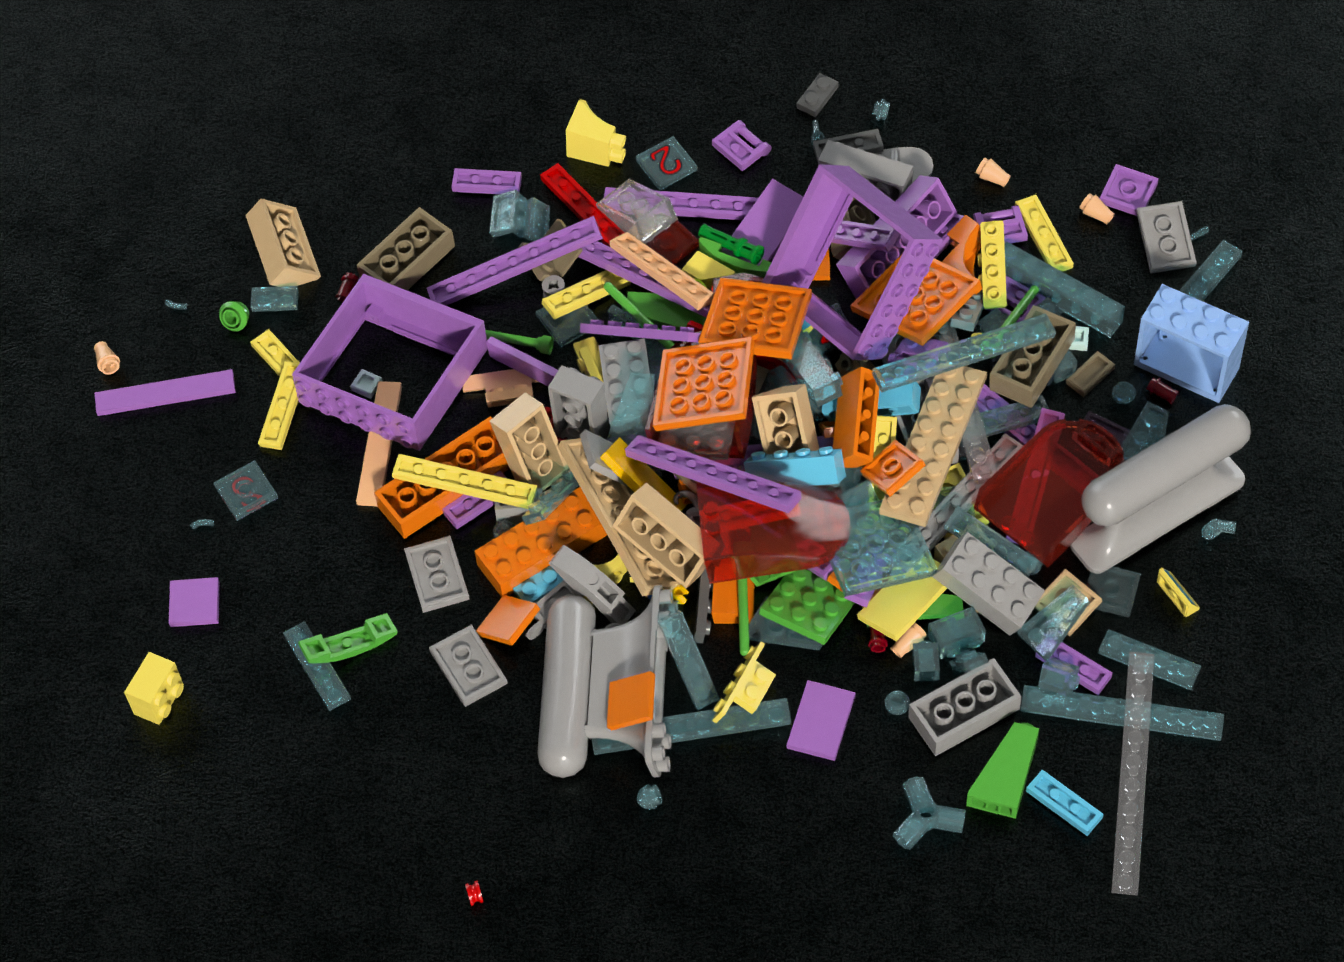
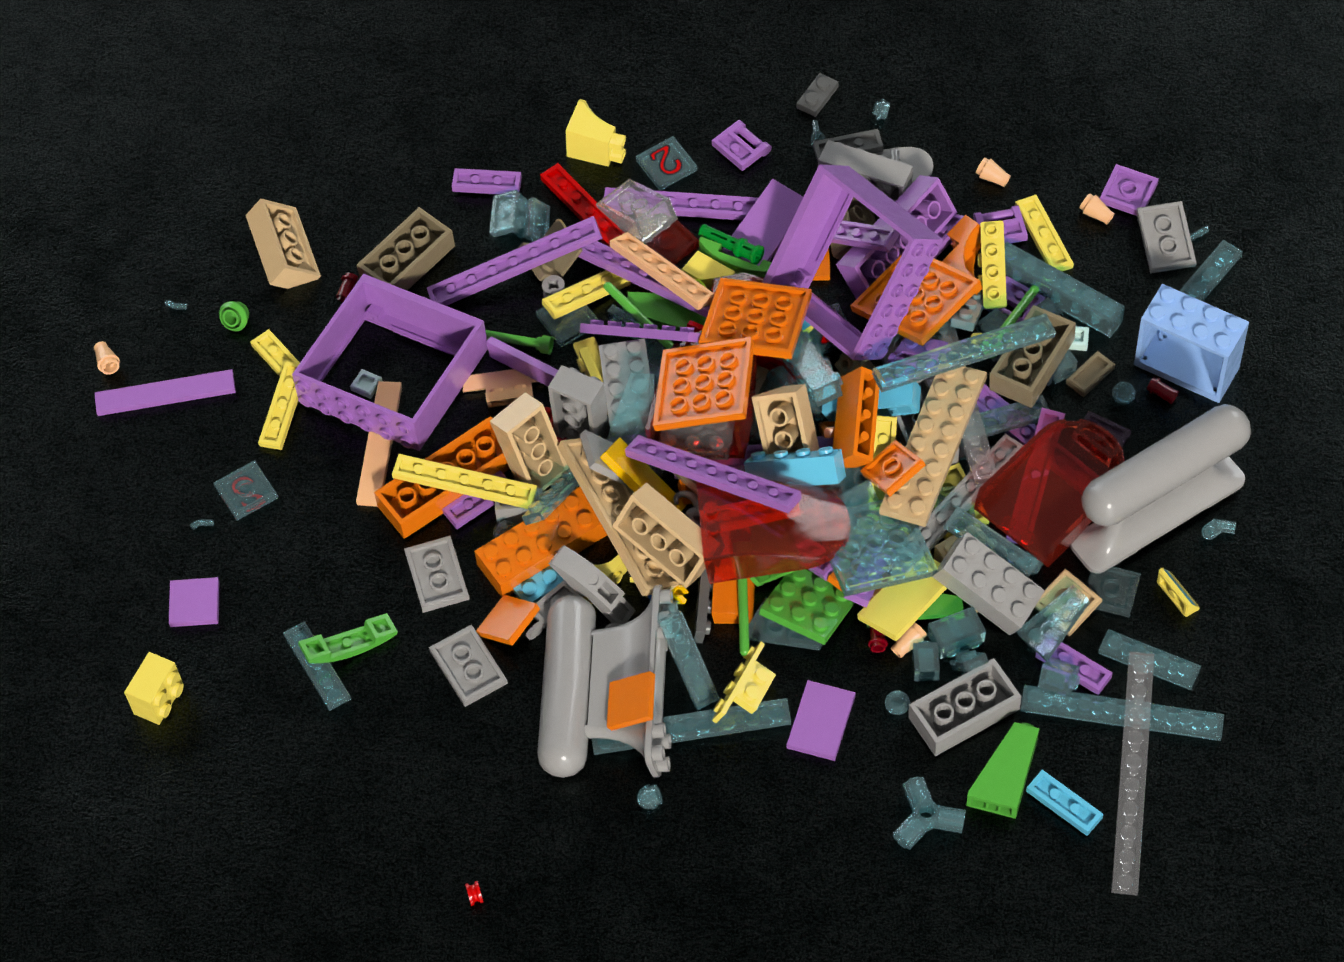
(274, 298): clear light blue plate -> none
(1146, 431): clear light blue wing -> none

